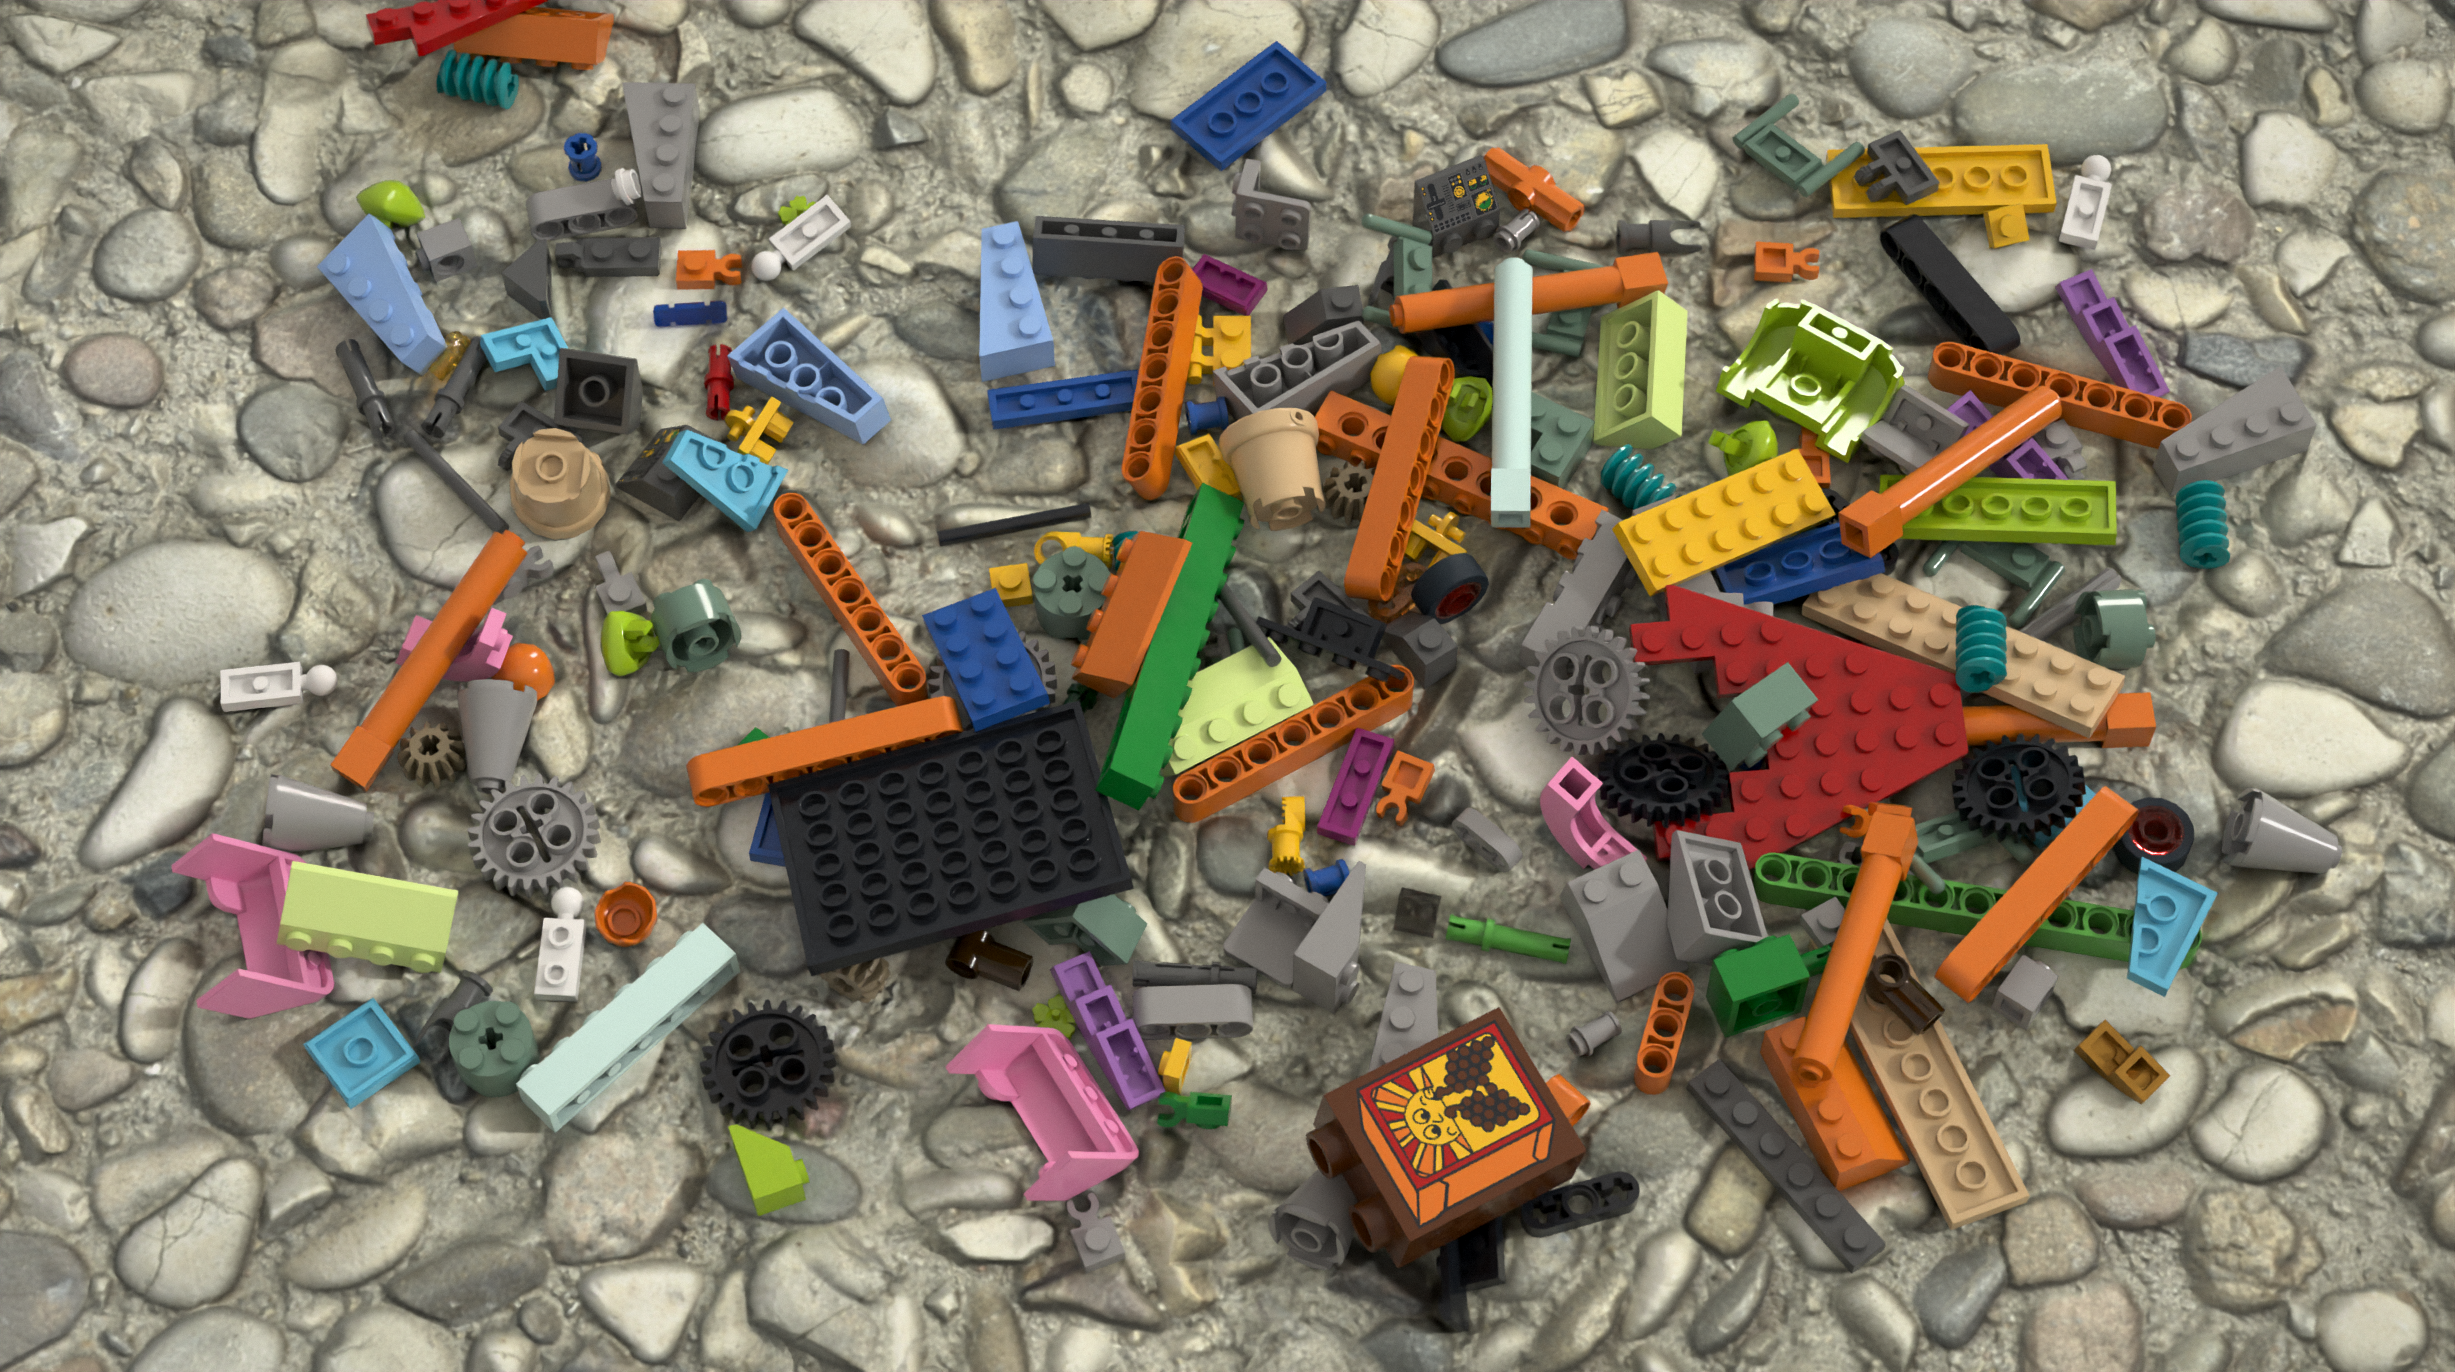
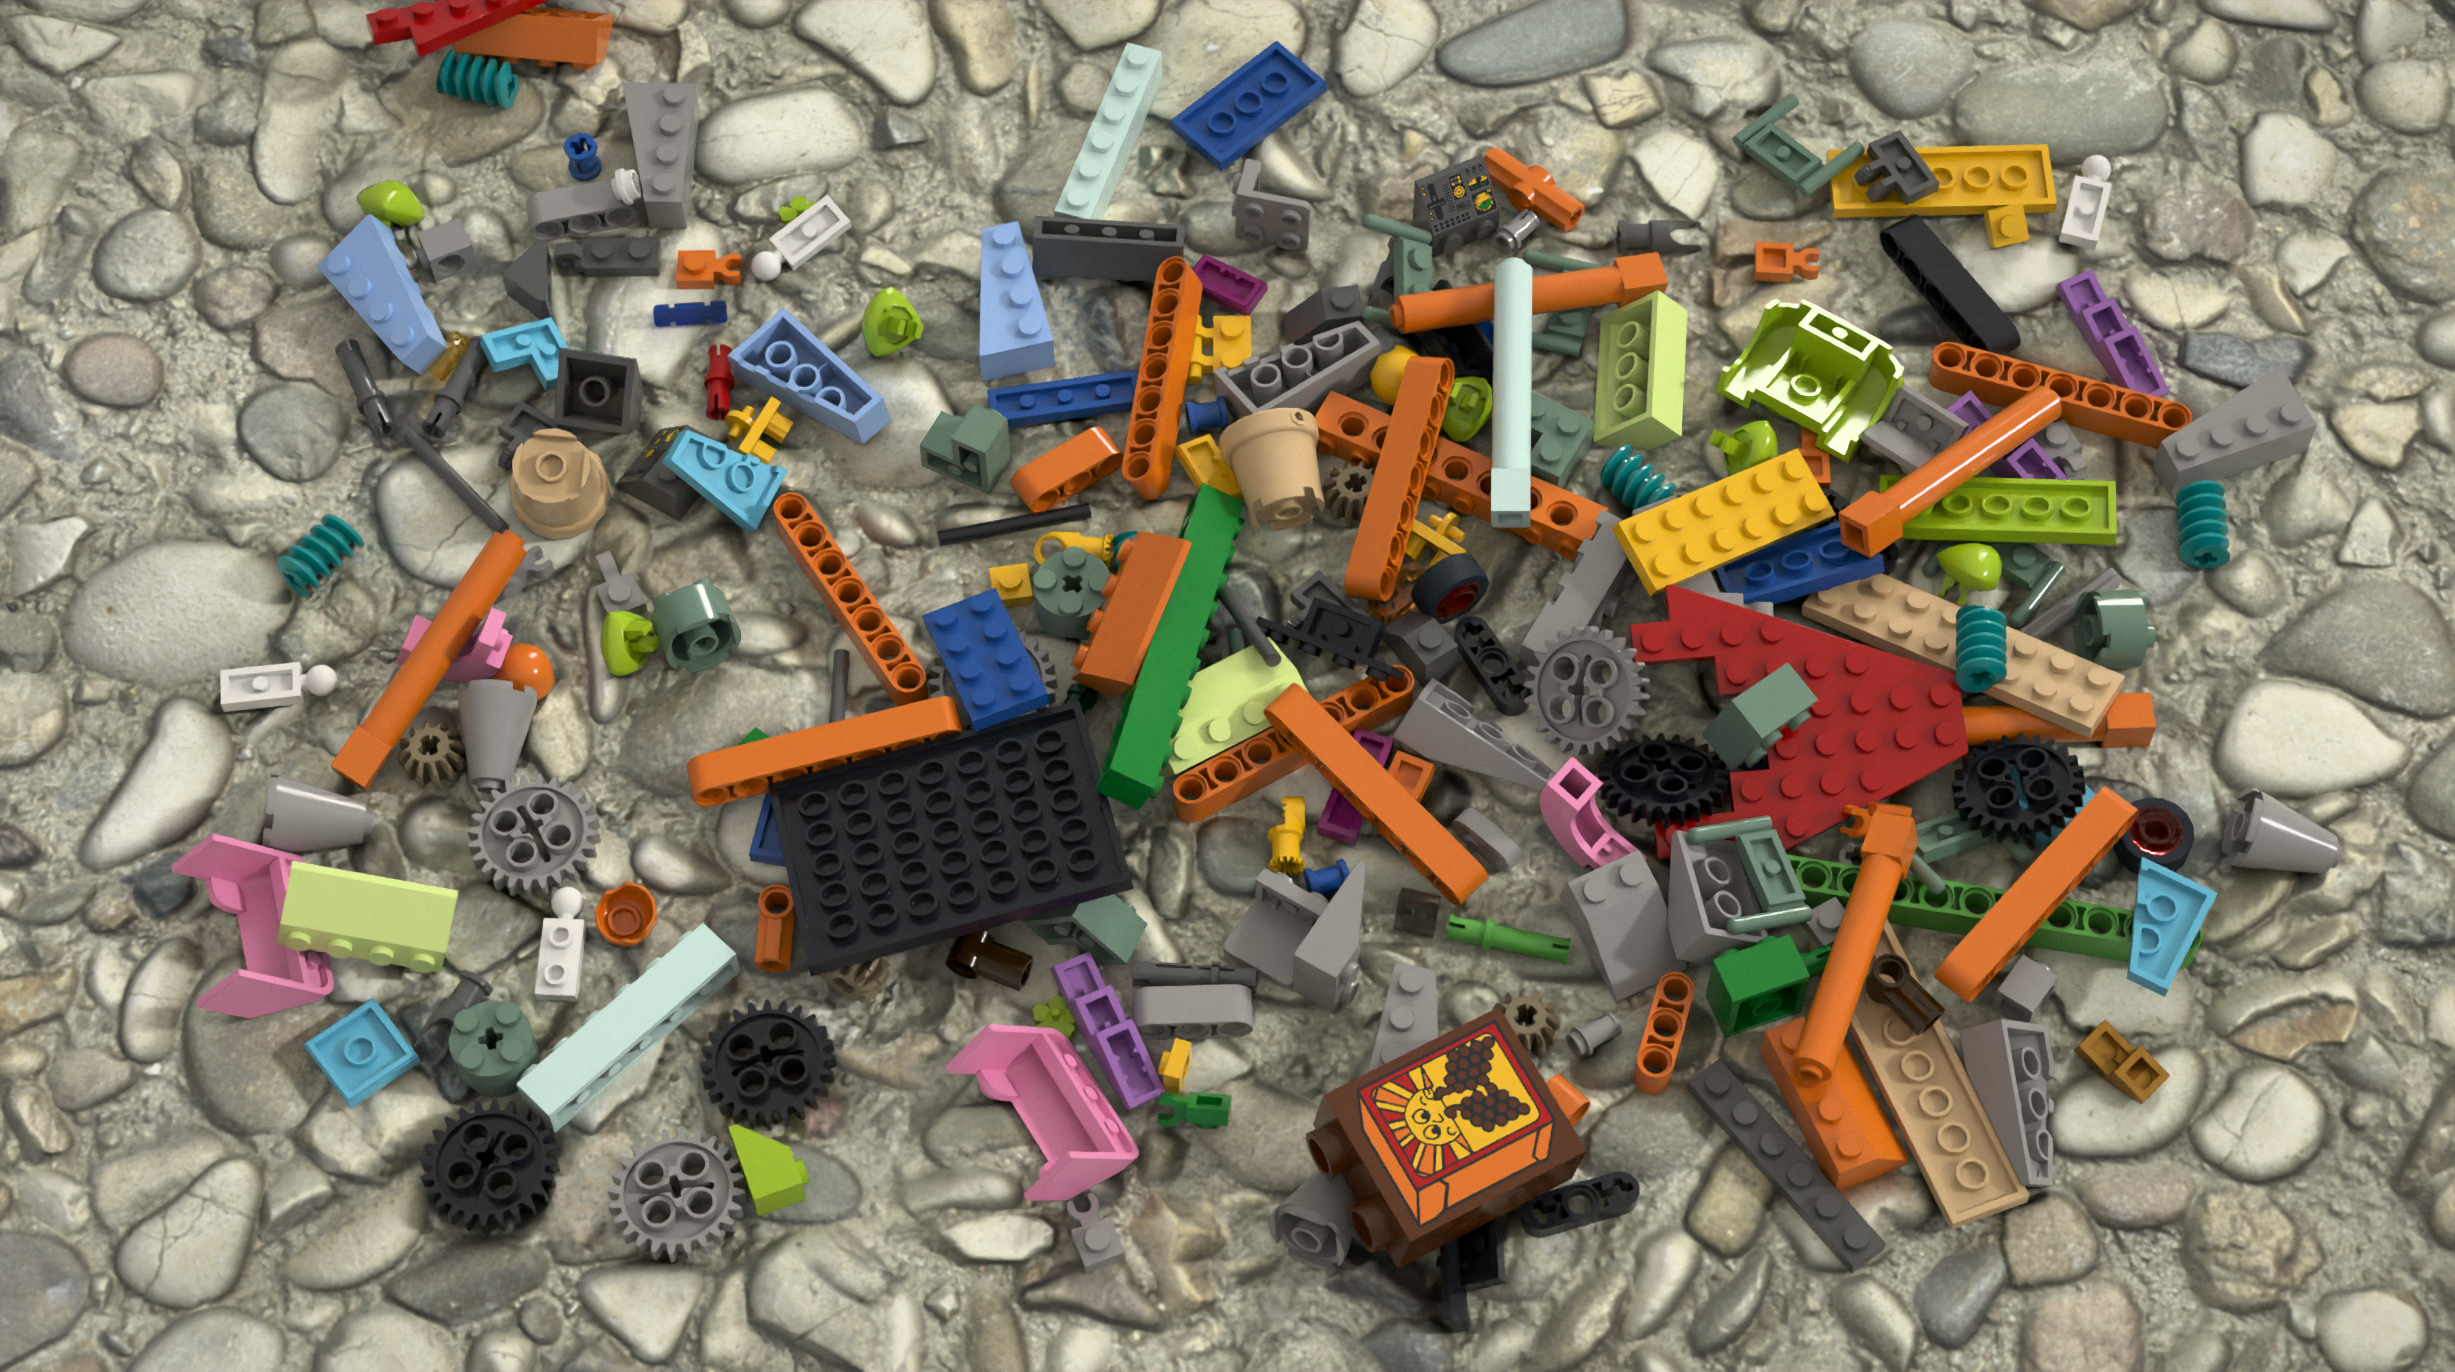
(316, 552): none -> teal piece
(455, 1158): none -> black gear
(683, 1228): none -> light grey gear
(775, 930): none -> orange piece
(890, 323): none -> lime piece
(968, 447): none -> sand green brick
(1067, 469): none -> orange beam
(1112, 134): none -> light aqua brick
(1375, 794): none -> orange beam
(1446, 731): none -> light grey wedge
(1492, 682): none -> black beam
(1535, 1013): none -> dark tan gear
(1767, 870): none -> sand green plate
(1973, 566): none -> lime piece
(2010, 1074): none -> light grey wedge

